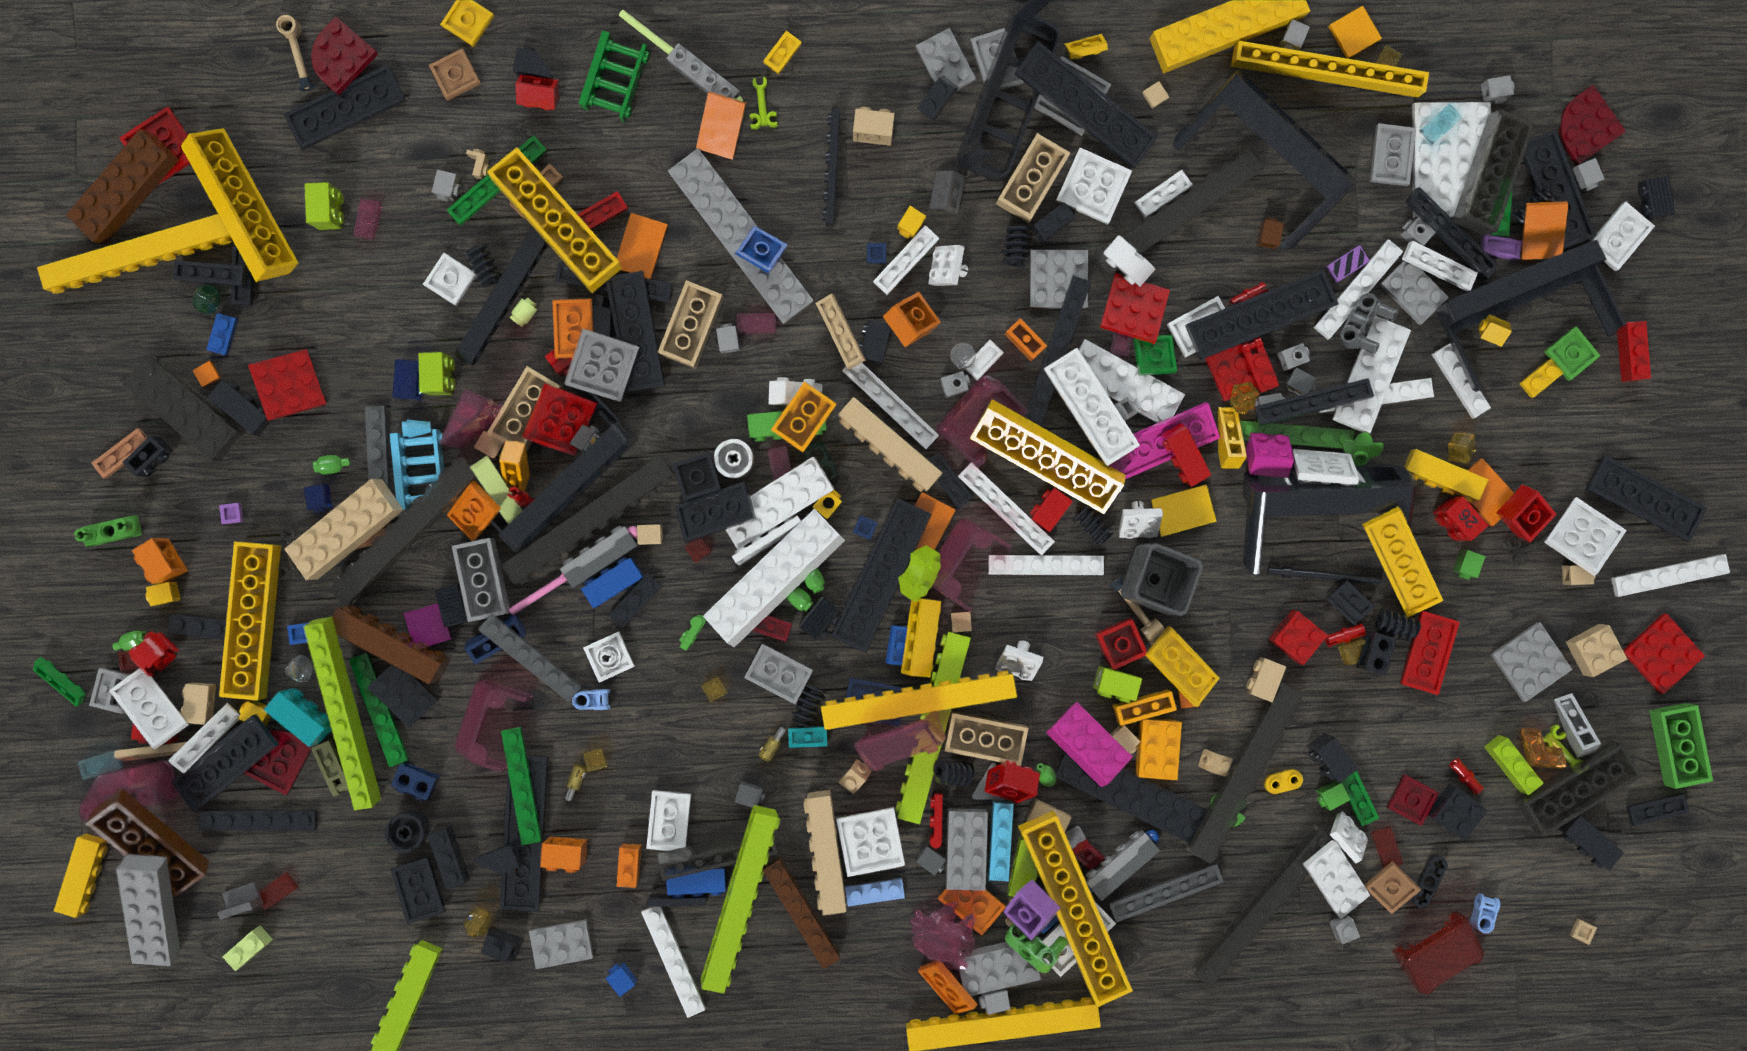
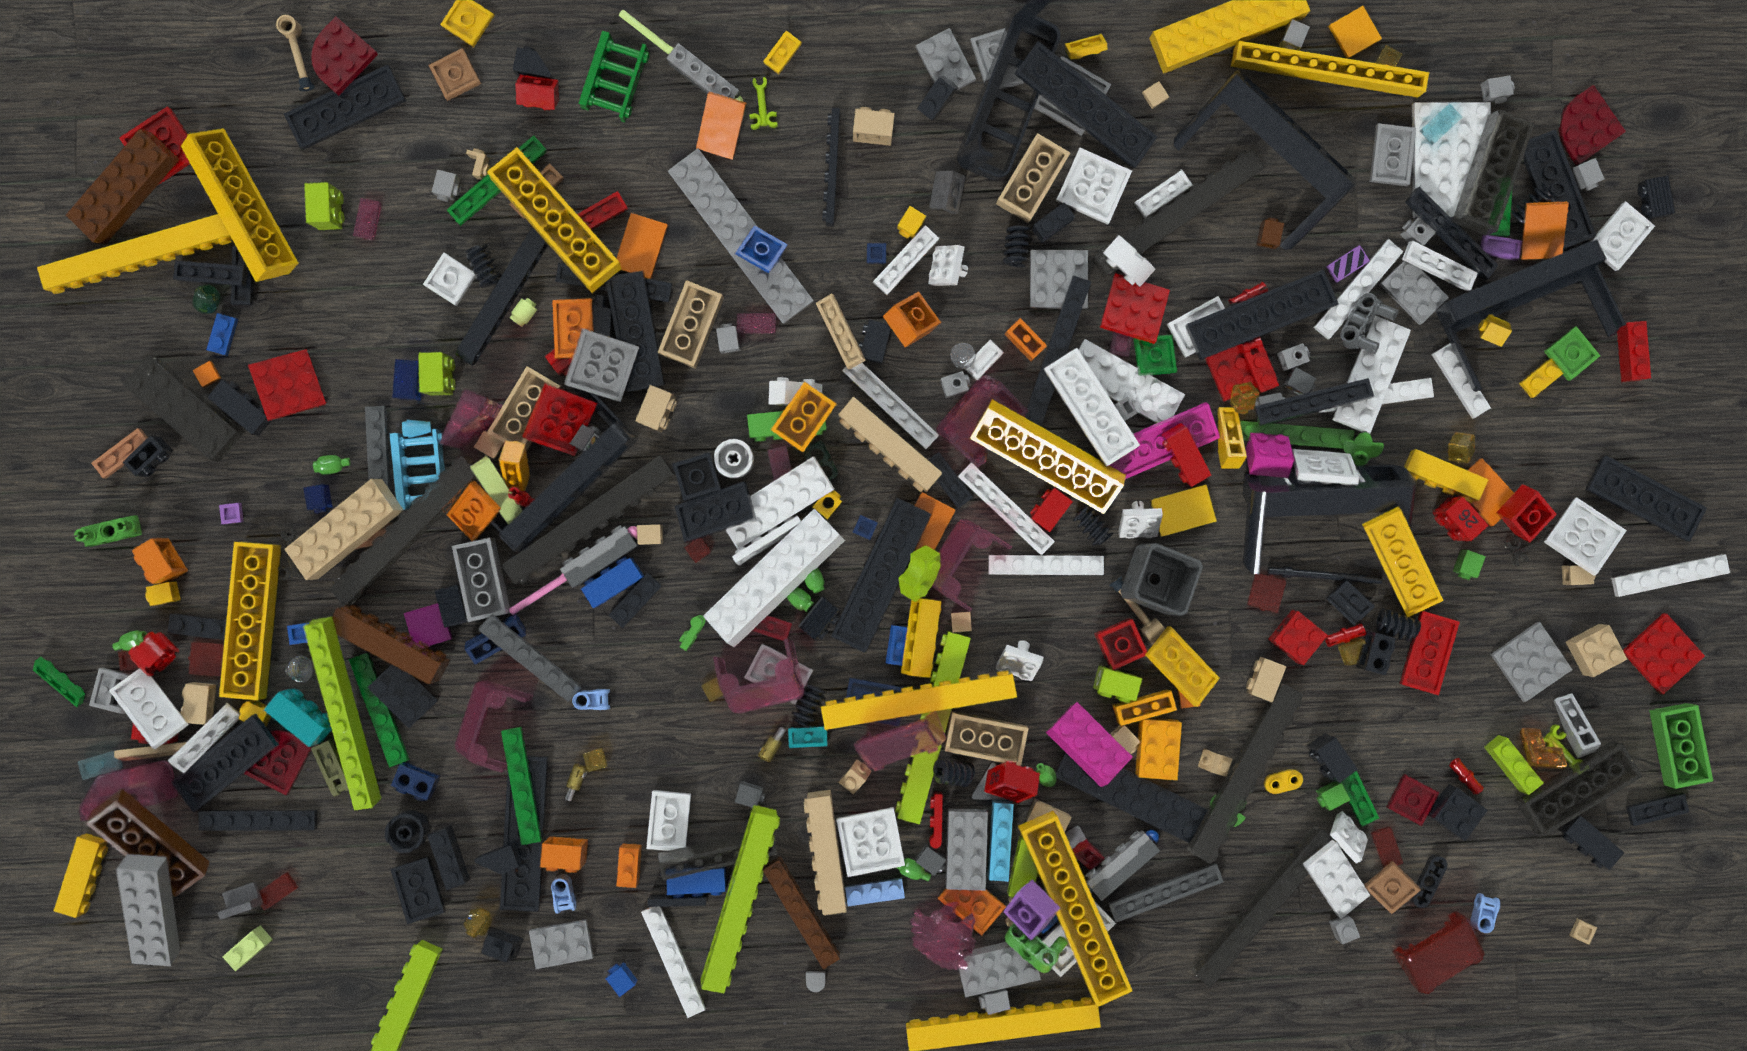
(206, 659): none -> clear red piece
(563, 897): none -> light blue piece
(609, 656): white plate -> none
(656, 409): none -> tan brick
(766, 693): none -> clear pink windscreen
(815, 980): none -> light grey tile
(913, 870): none -> bright green plant
(947, 987): orange tile -> none
(1266, 592): none -> clear red piece

